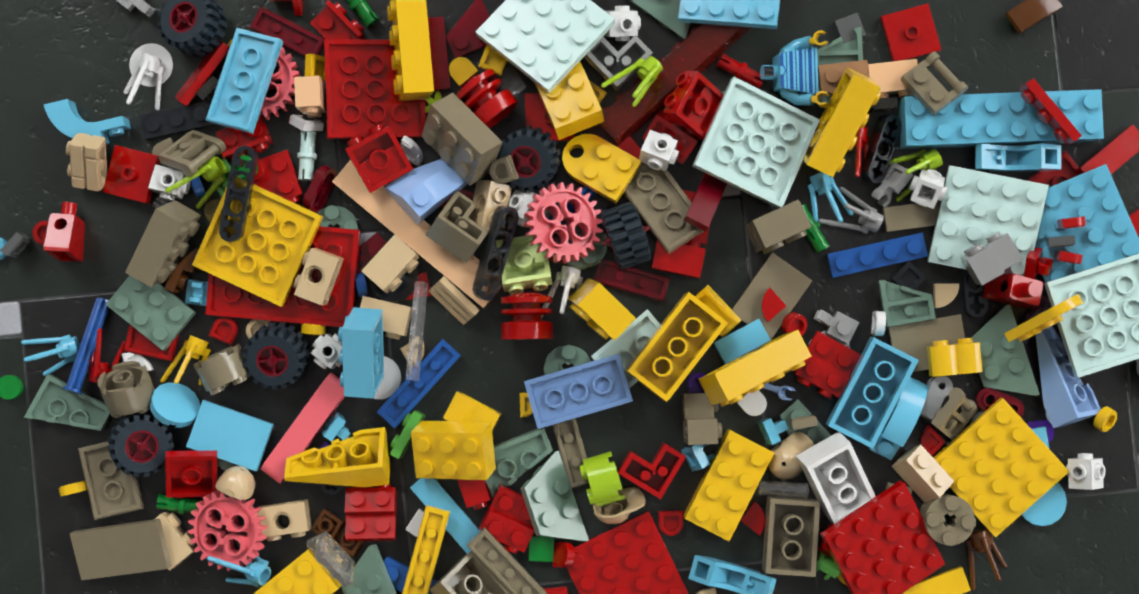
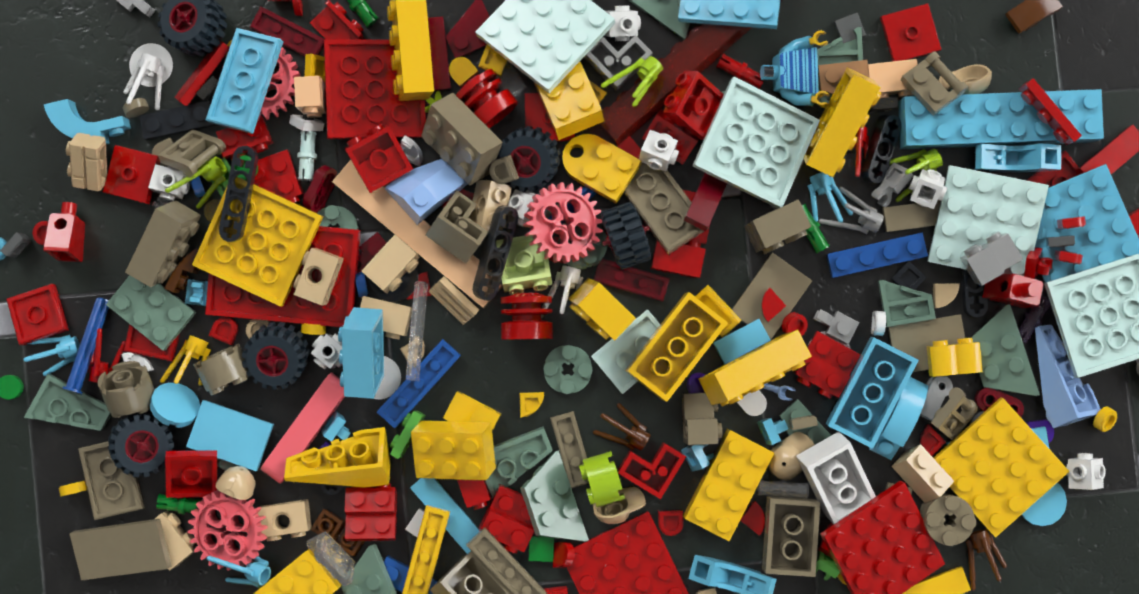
(37, 314): none -> red tile
(136, 108): none -> dark tan tile
(578, 391): medium blue plate -> none
(636, 437): none -> reddish brown plant
(975, 76): none -> tan cap
(1044, 320): yellow plate -> none

